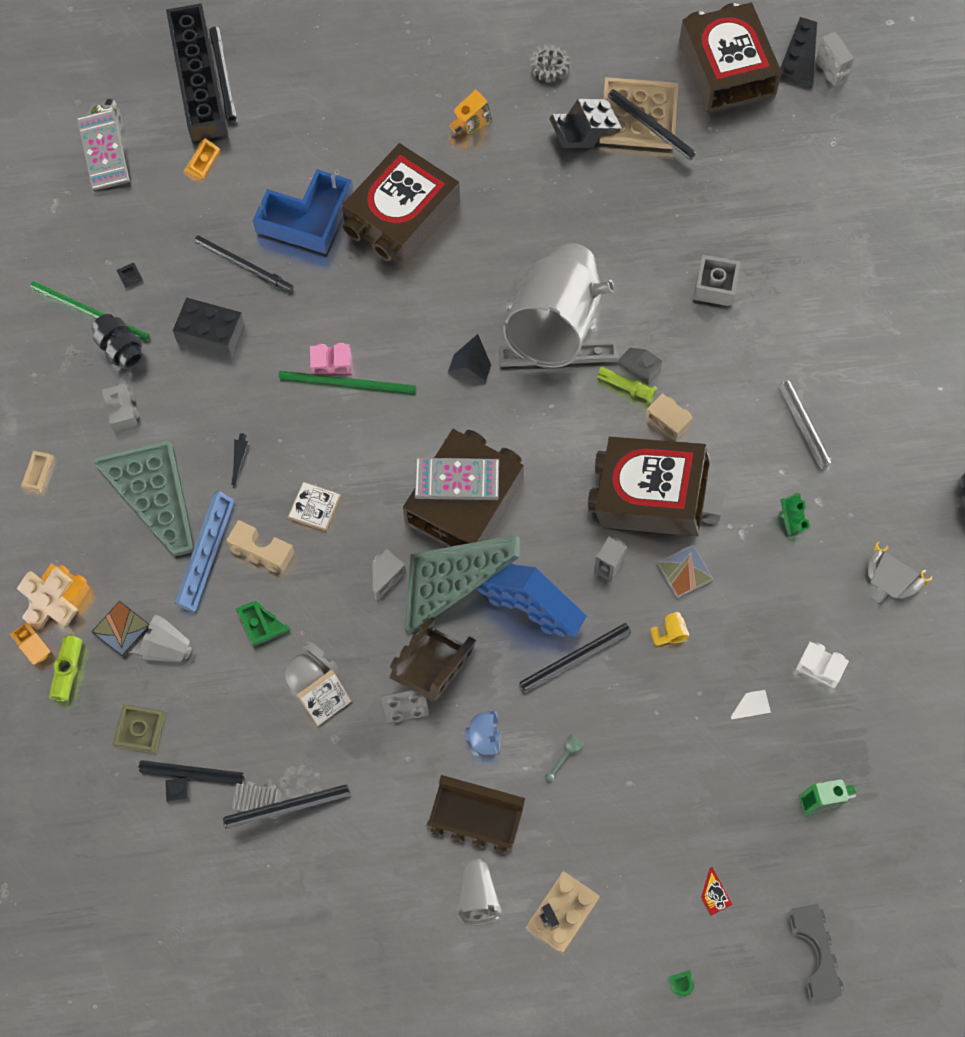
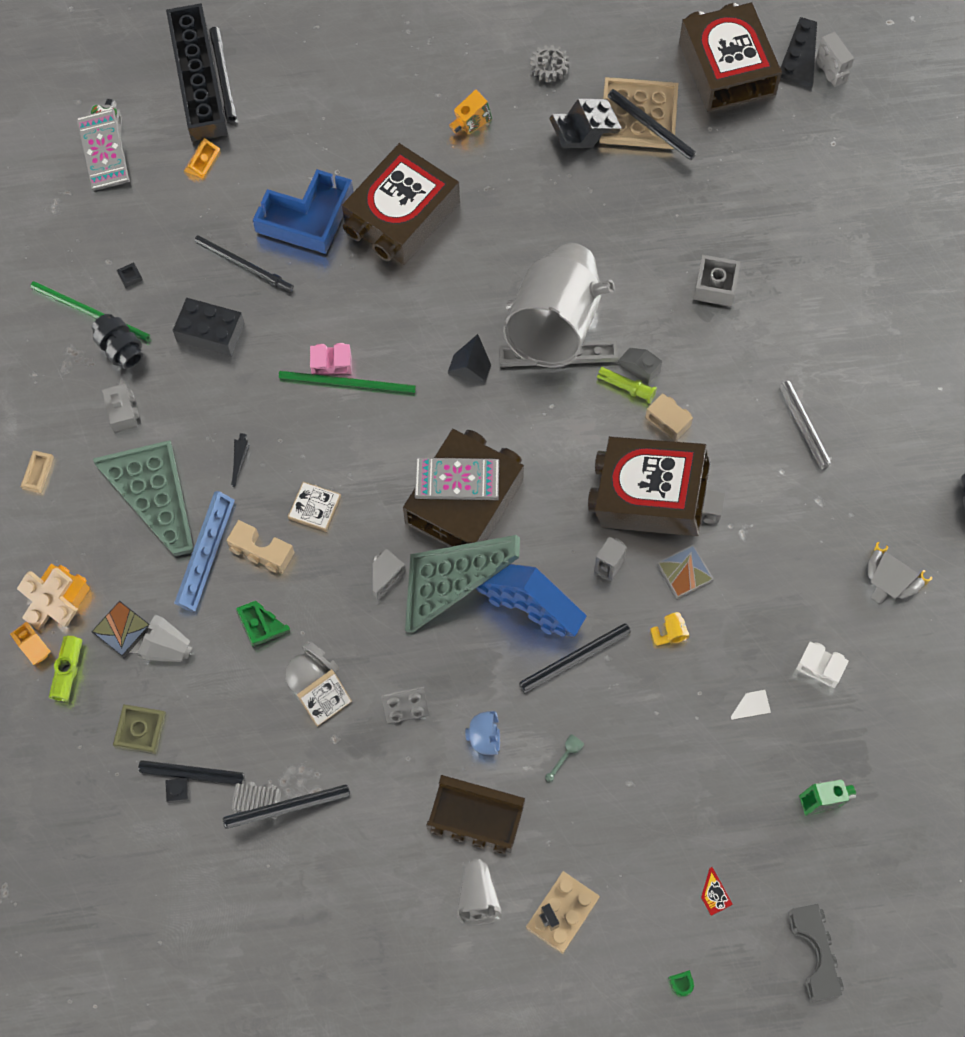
(430, 661): dark brown panel -> none
(793, 514): green hips -> none

